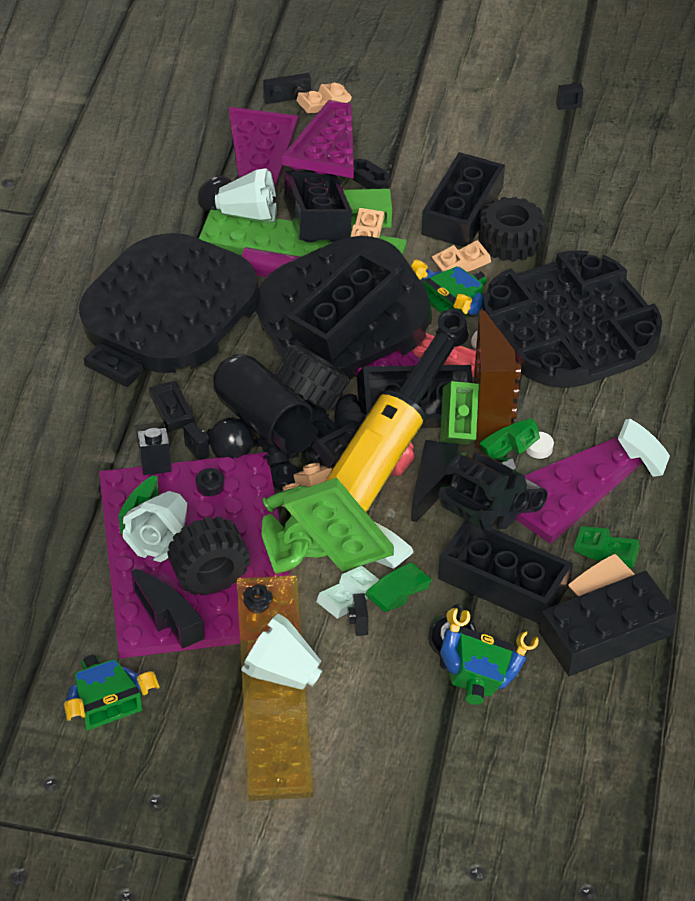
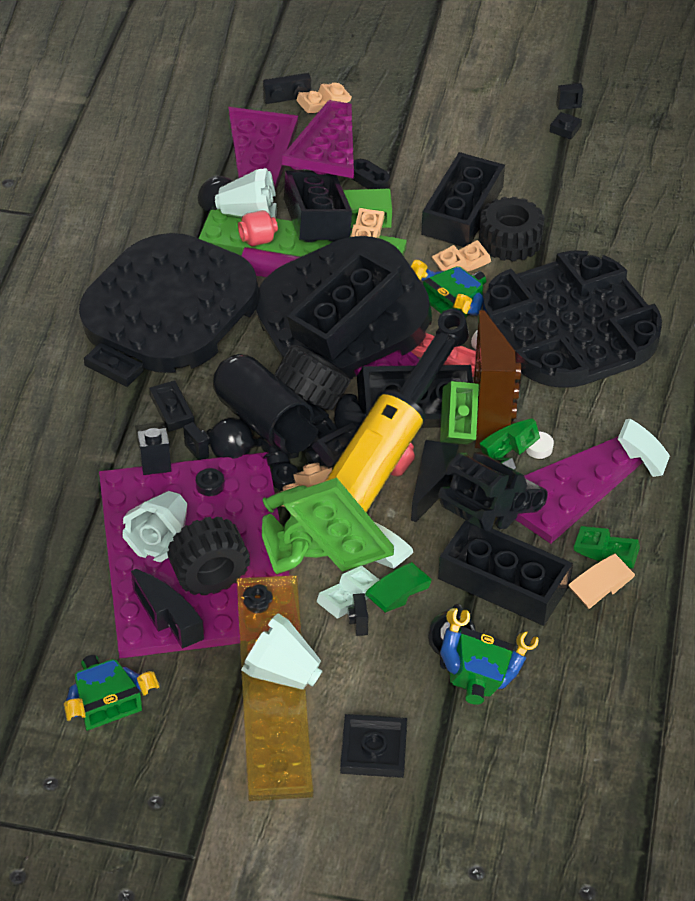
(145, 491): green slope -> none
(257, 228): none -> coral head
(373, 746): none -> black plate
(565, 125): none -> black plate
(607, 623): black brick -> none

